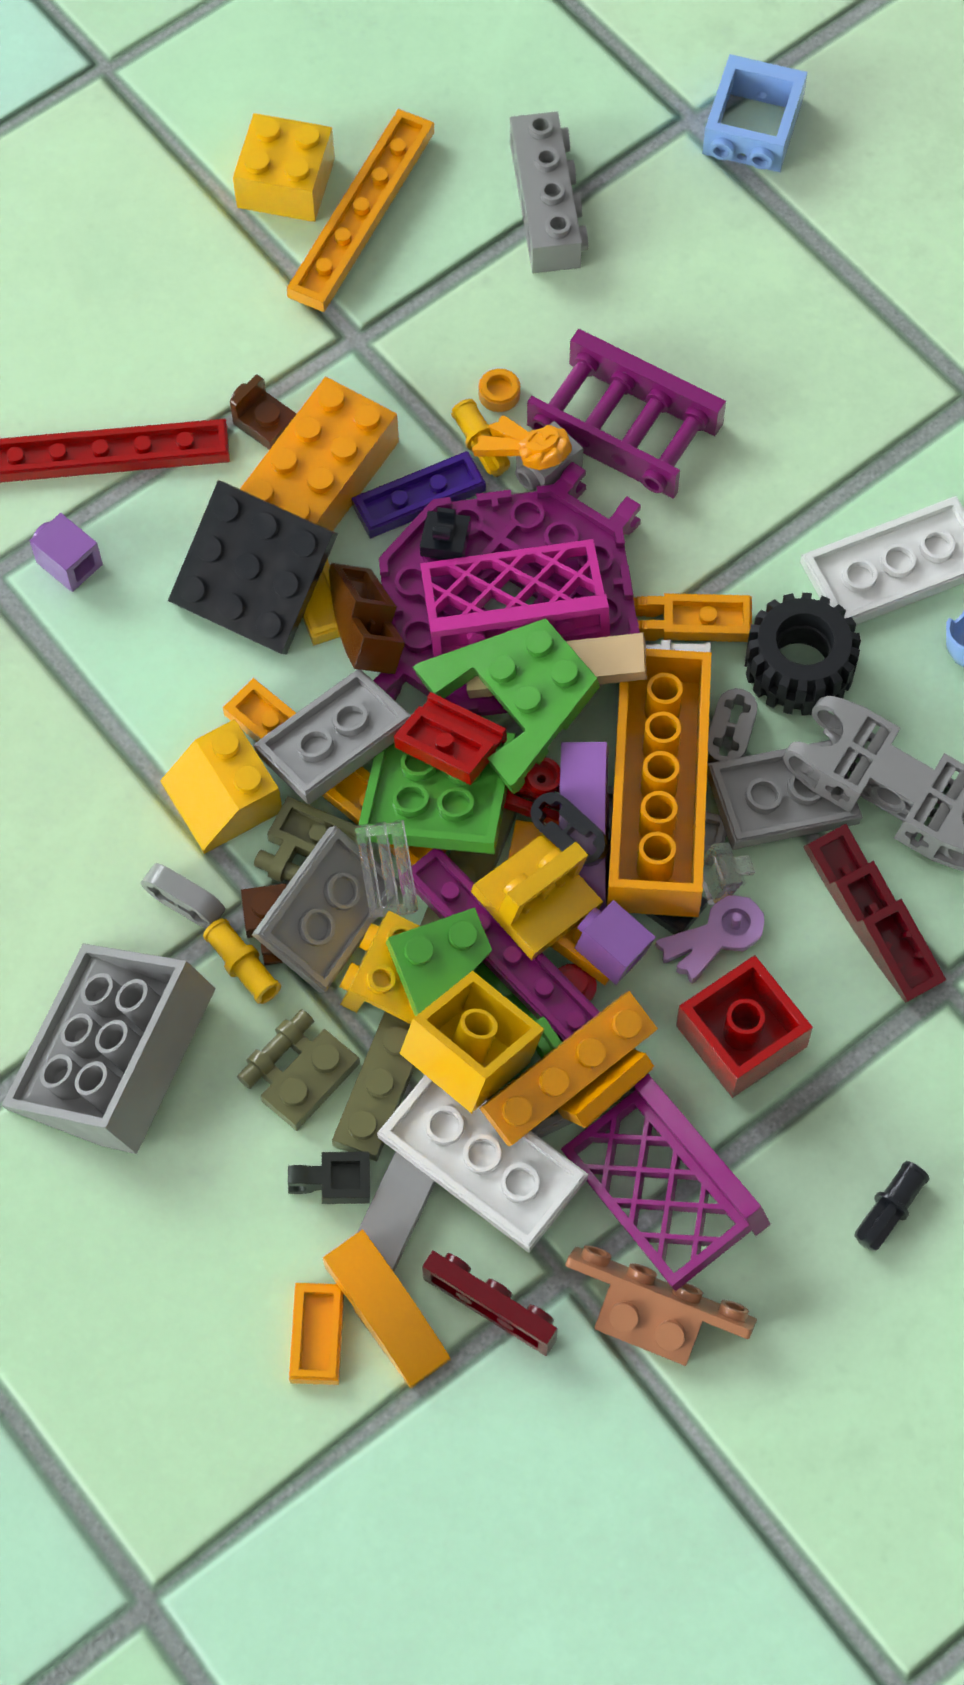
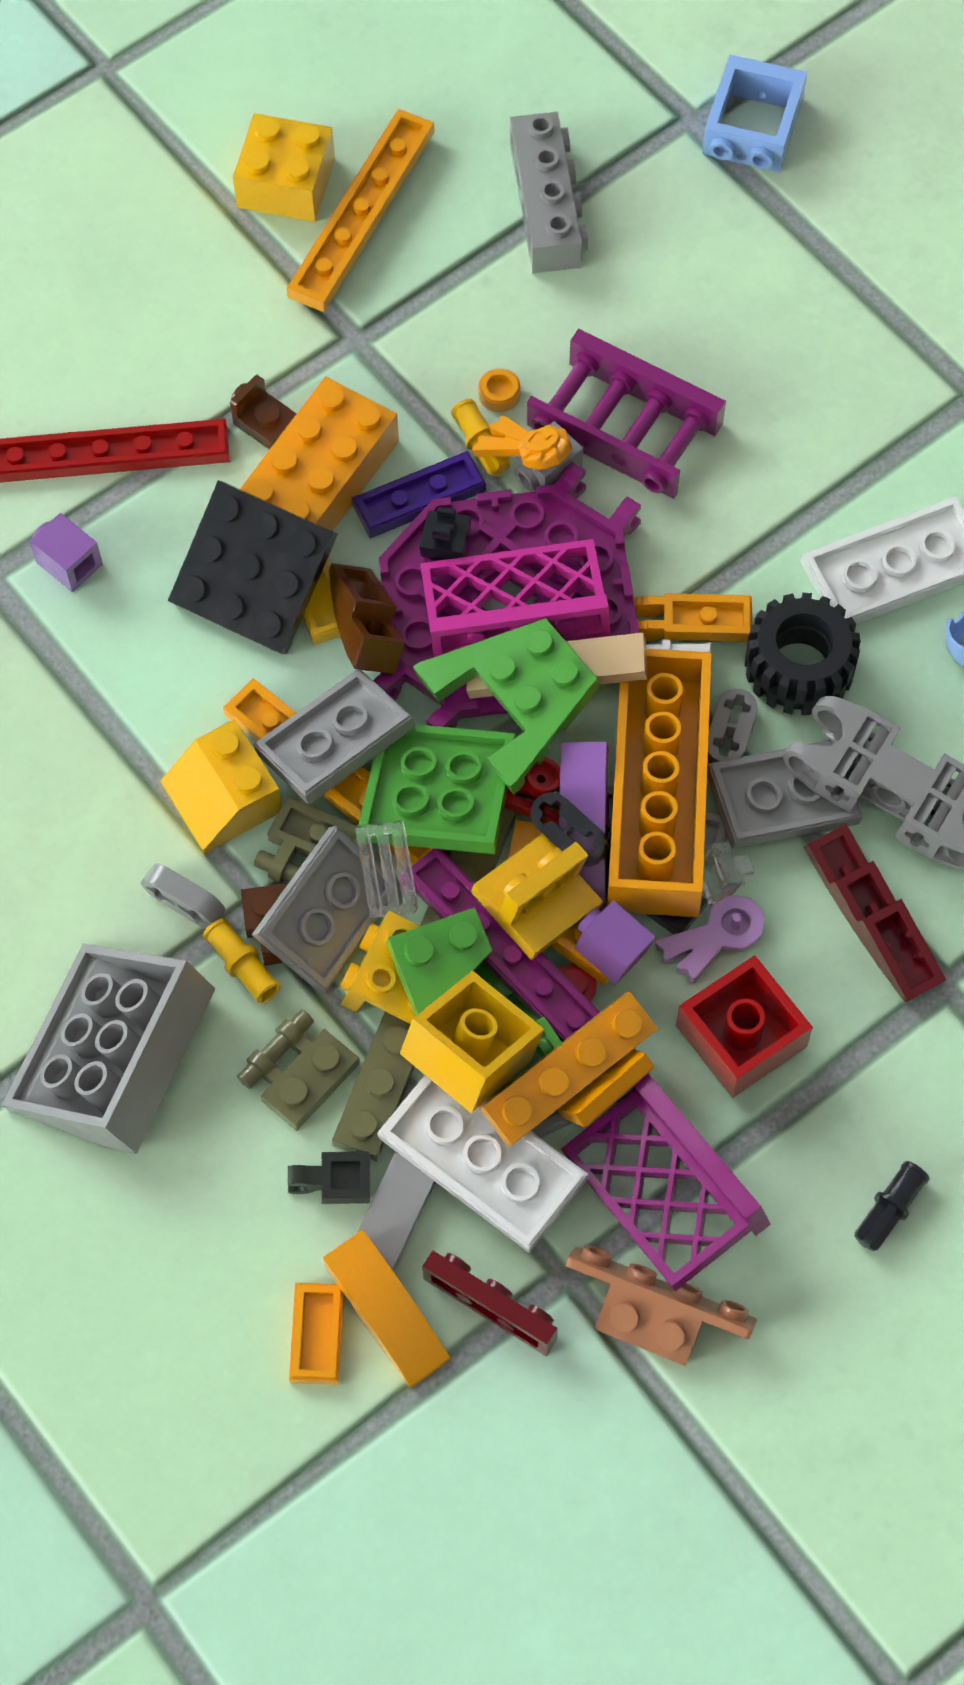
(450, 738): red plate -> none

